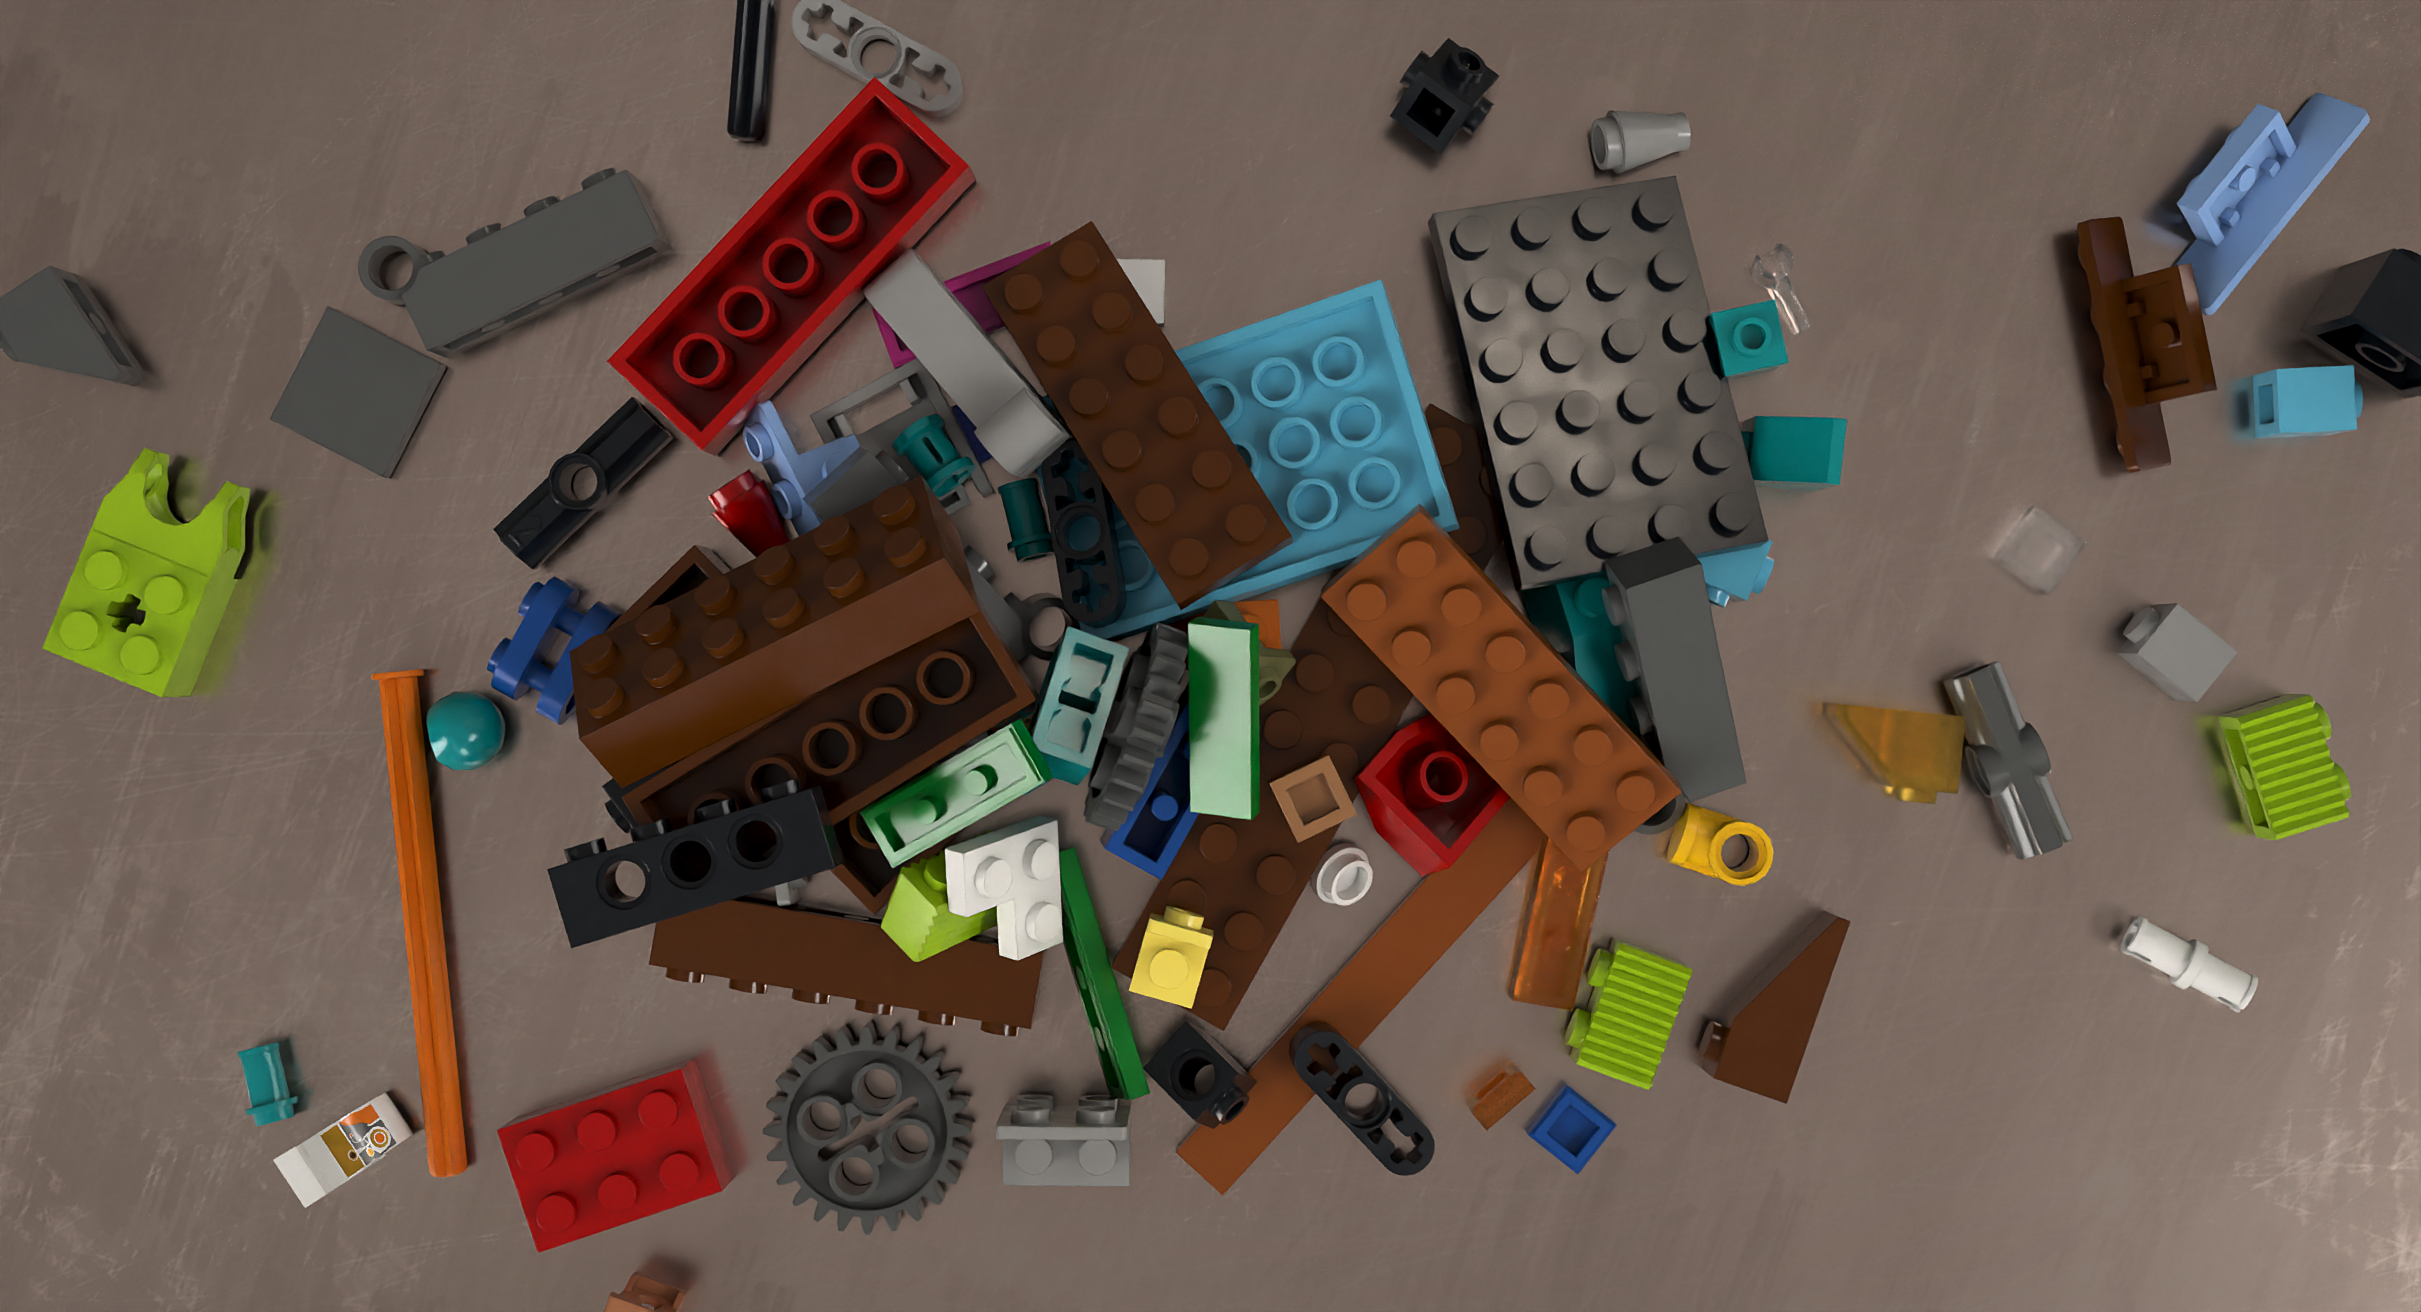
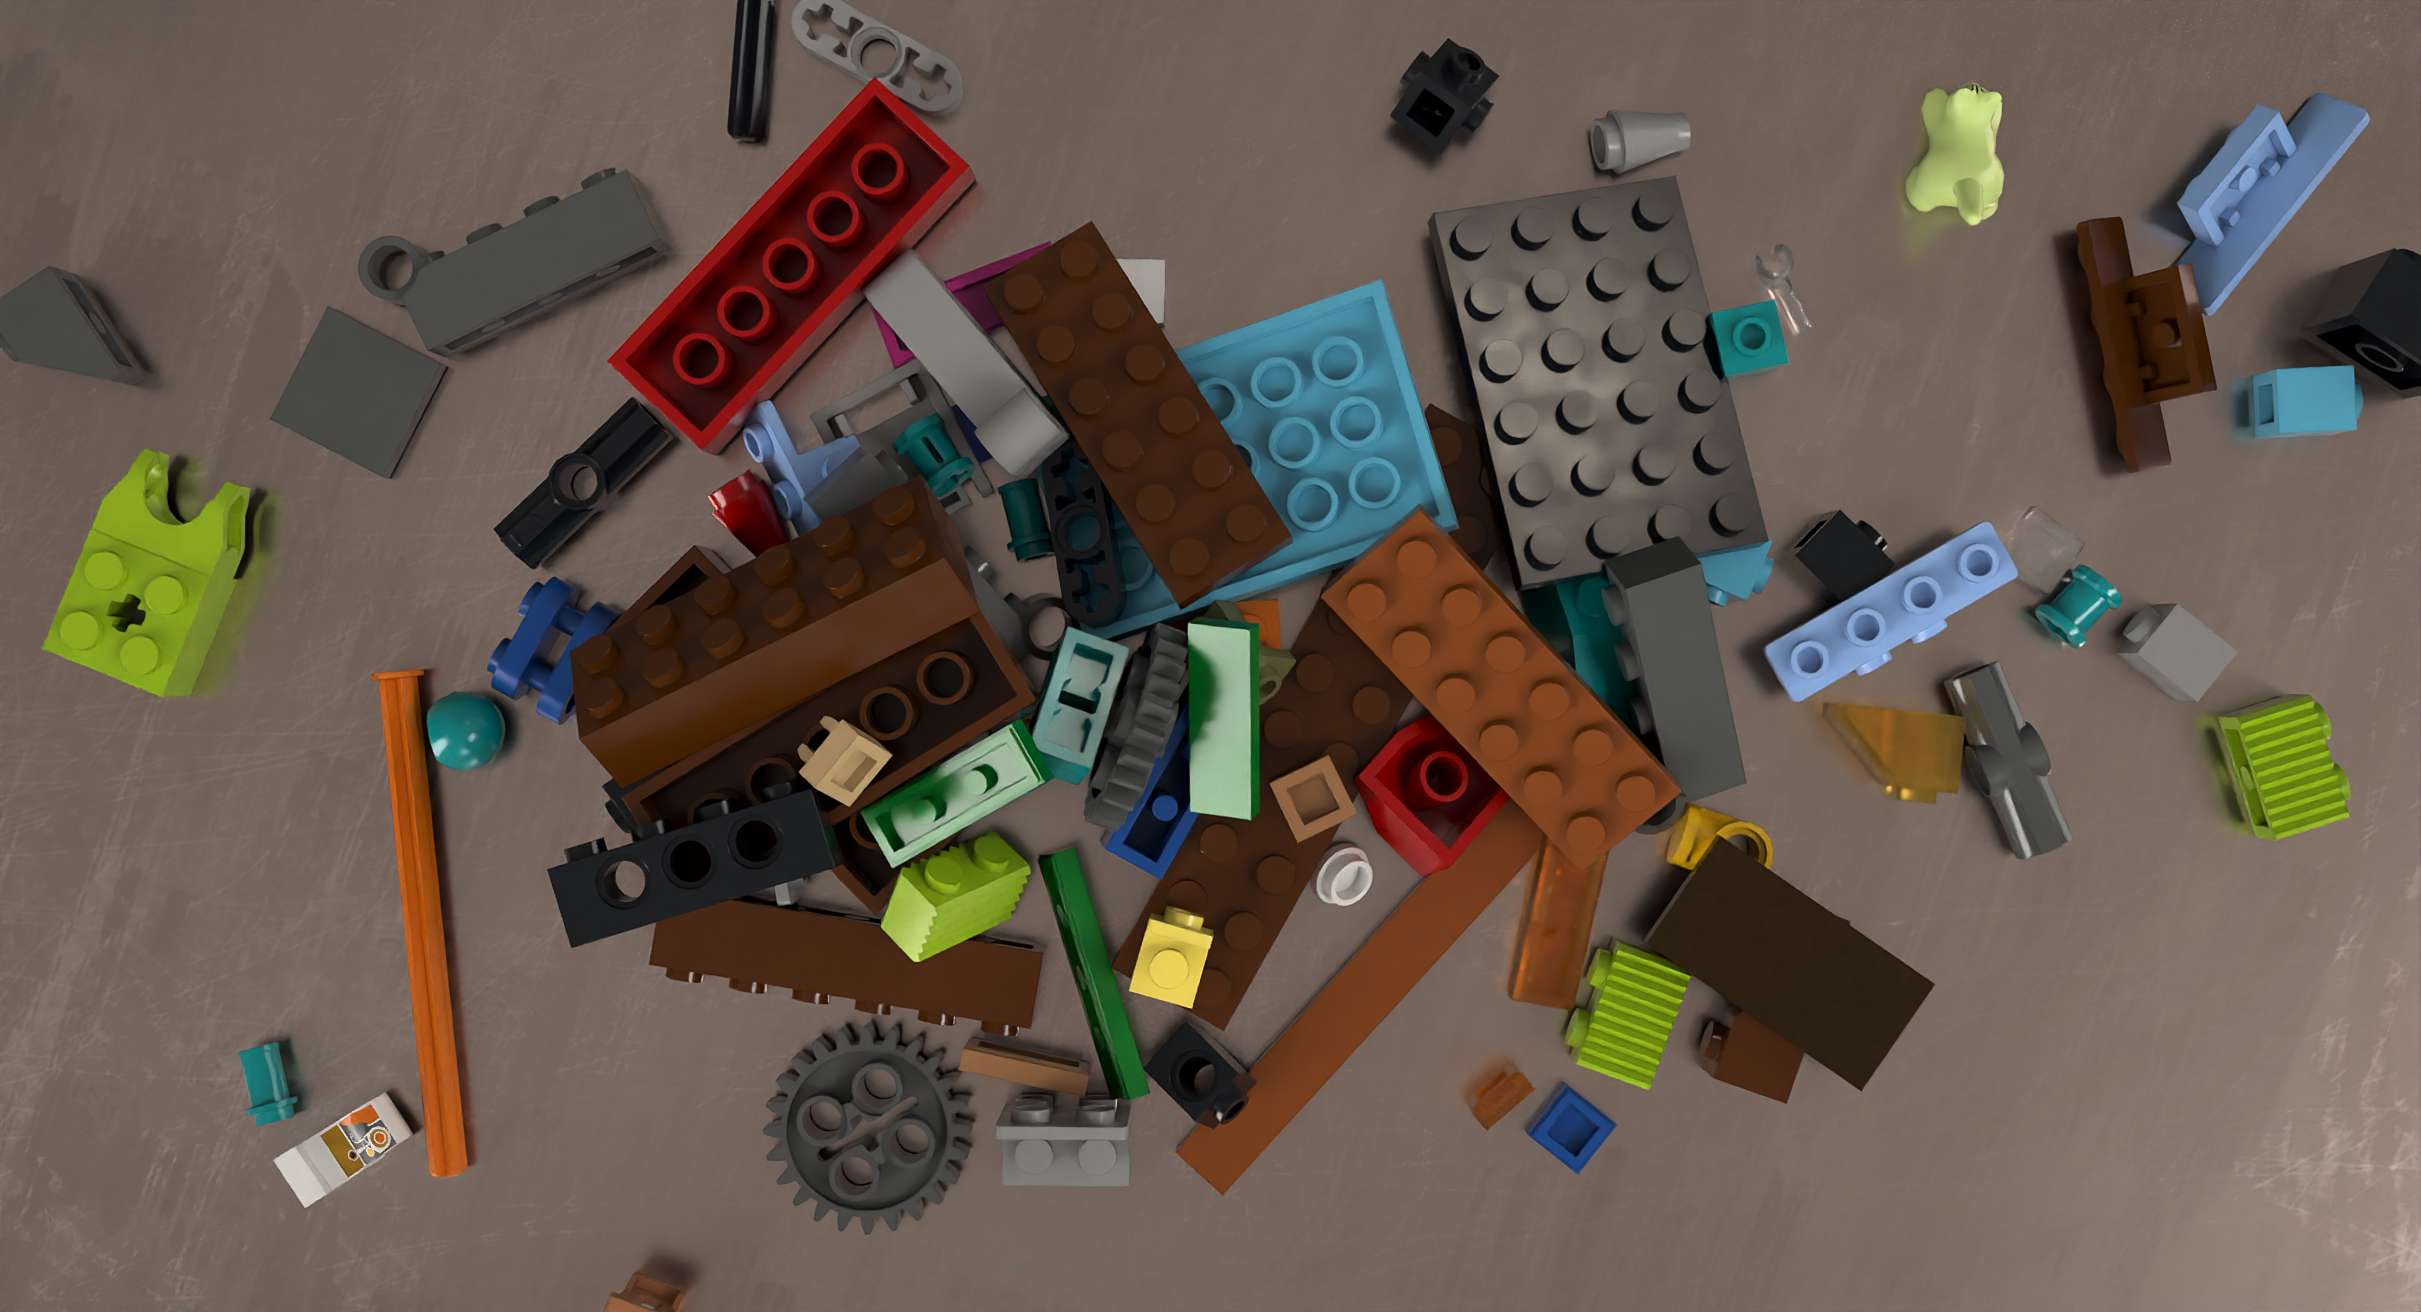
(616, 1155): red brick -> none
(843, 761): none -> tan tile
(1019, 875): white plate -> none
(1025, 1066): none -> medium nougat tile
(1378, 1142): black beam -> none
(1789, 962): none -> dark brown tile
(1795, 451): teal slope -> none
(1840, 557): none -> black brick
(1889, 612): none -> light blue bracket
(1961, 154): none -> yellowish green animal
(2079, 606): none -> teal bush
(2189, 964): white pin -> none

